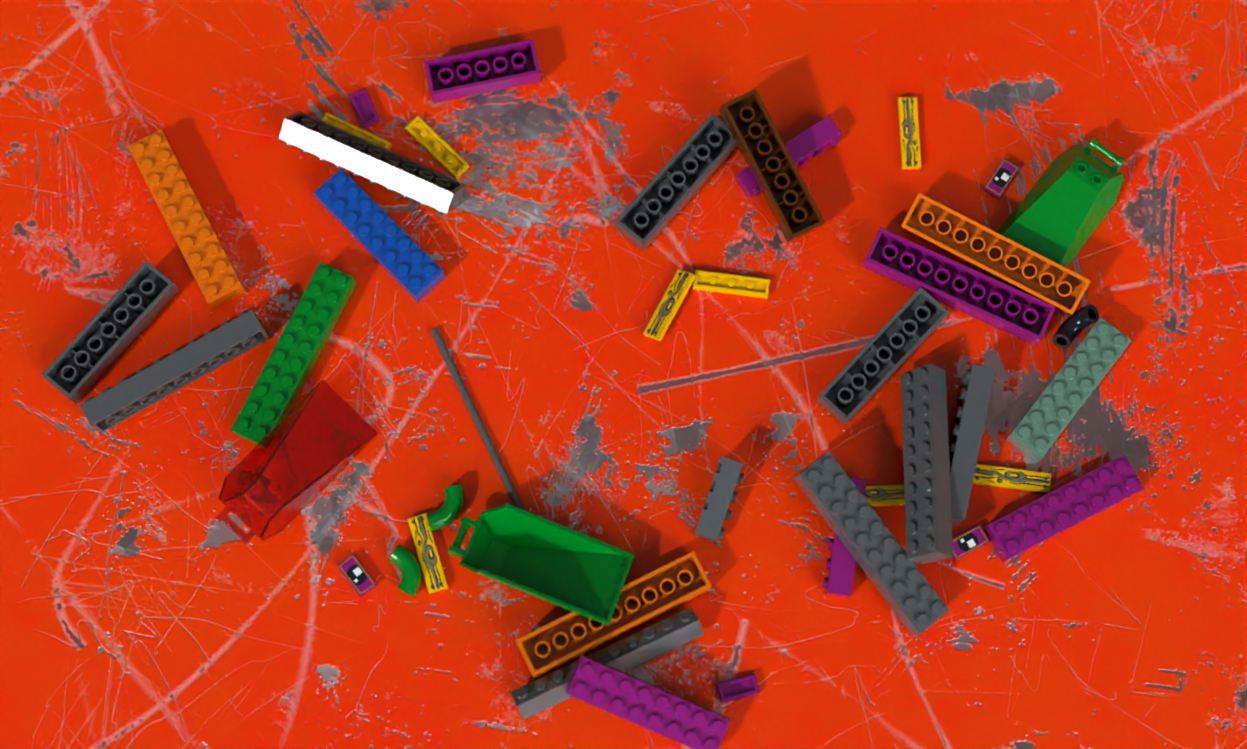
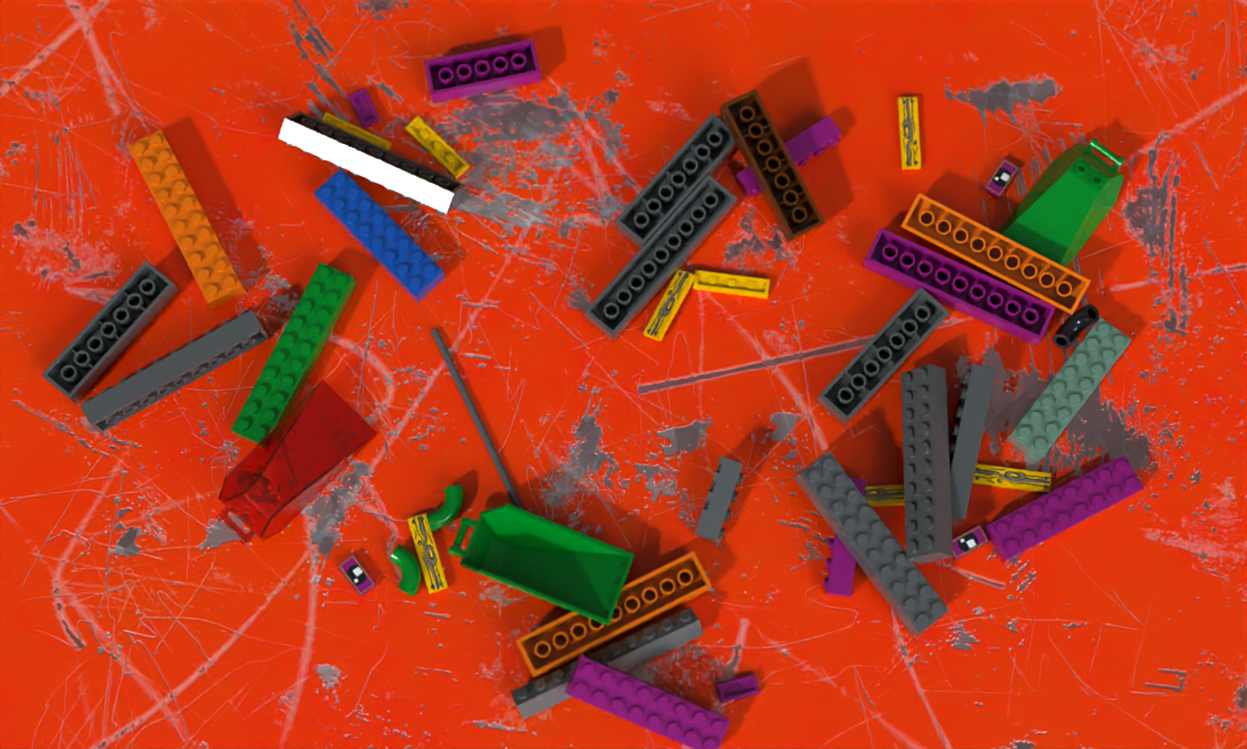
(660, 258): none -> dark grey brick

